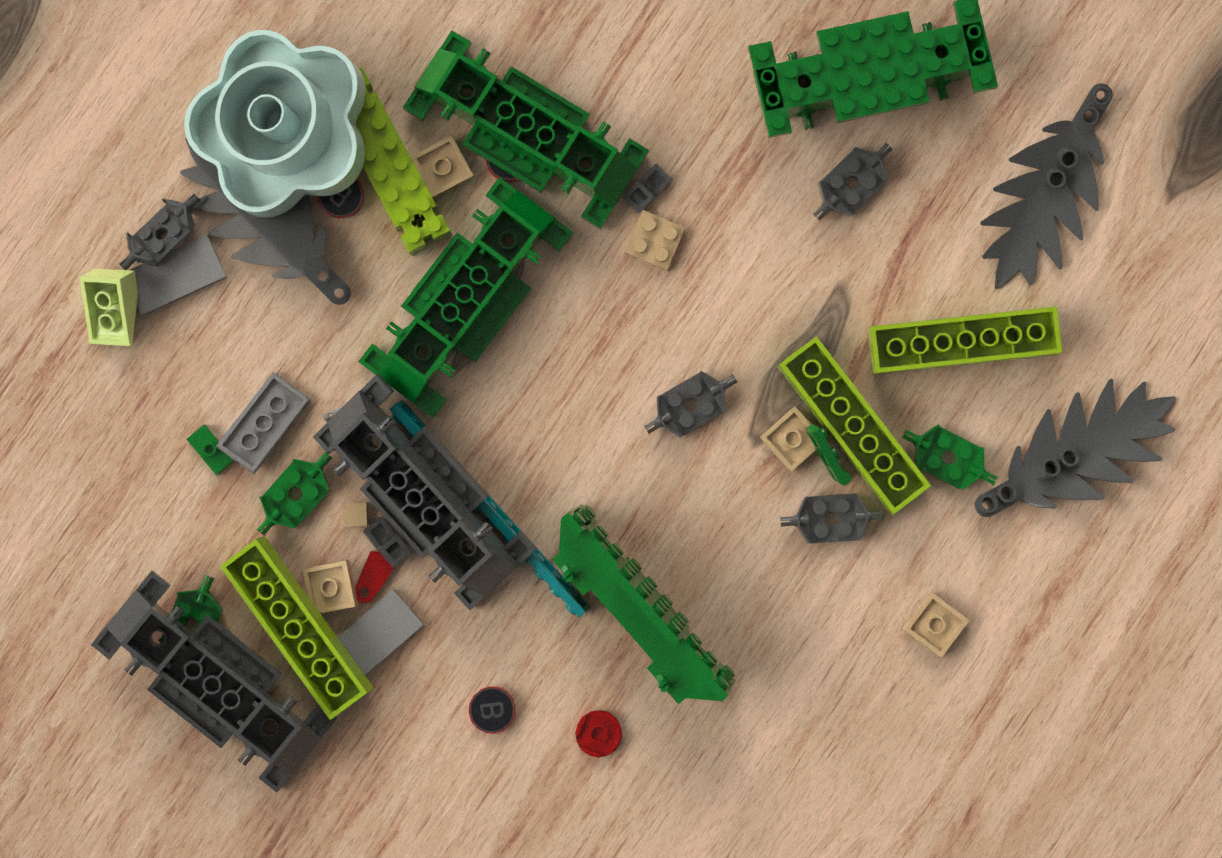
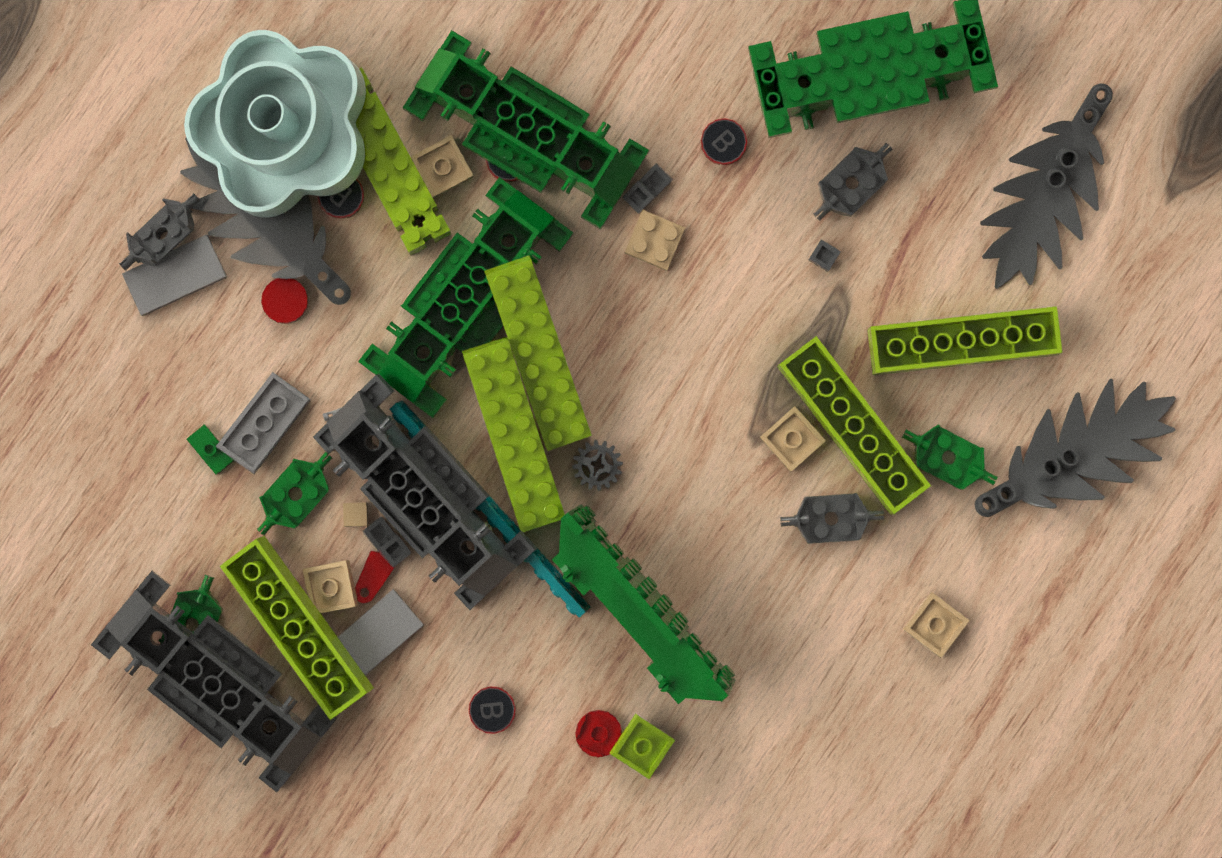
(110, 305): yellowish green slope -> none
(284, 300): none -> red tile
(513, 434): none -> lime brick
(538, 352): none -> lime brick
(586, 461): none -> dark grey gear
(642, 746): none -> lime plate
(701, 388): dark grey plate -> none
(723, 141): none -> black tile
(824, 255): none -> dark grey plate
(828, 454): green plate -> none

